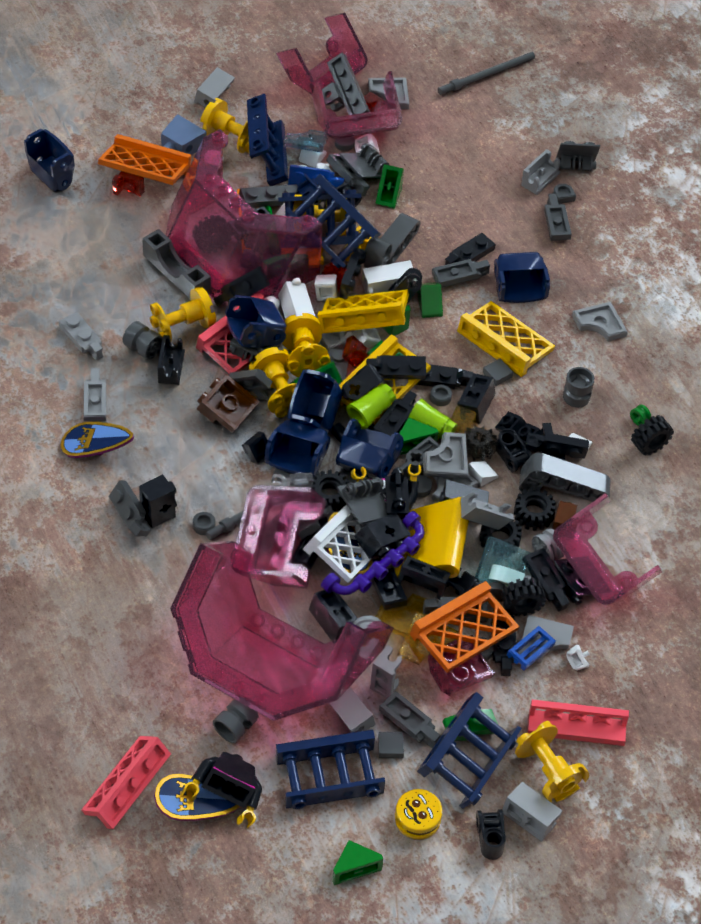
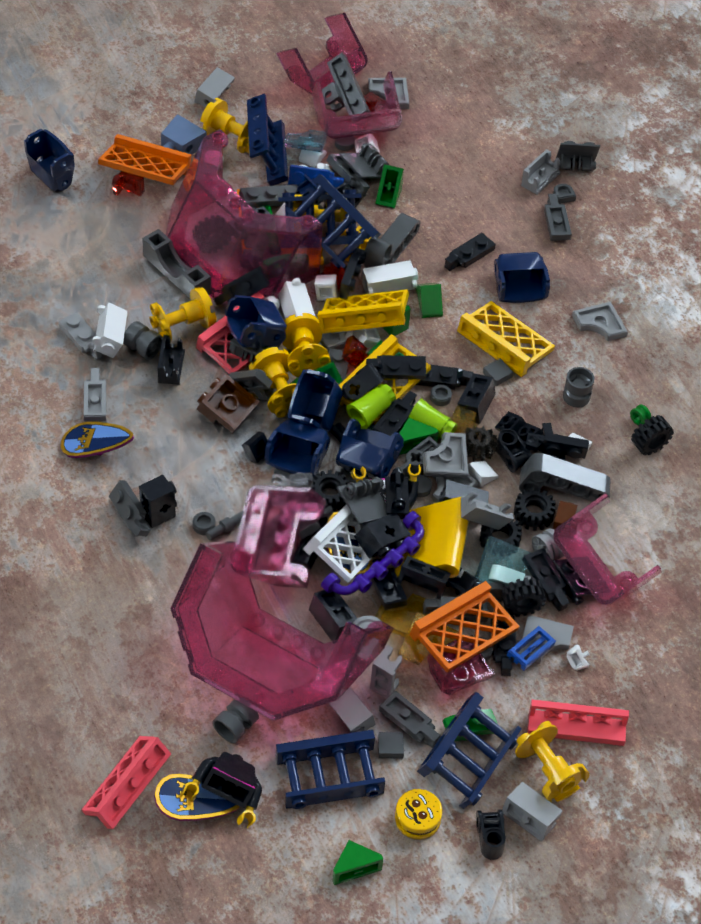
(110, 329): none -> white brick
(403, 282): black piece -> none
(457, 84): dark grey bar -> none
(460, 272): dark grey hinge -> none

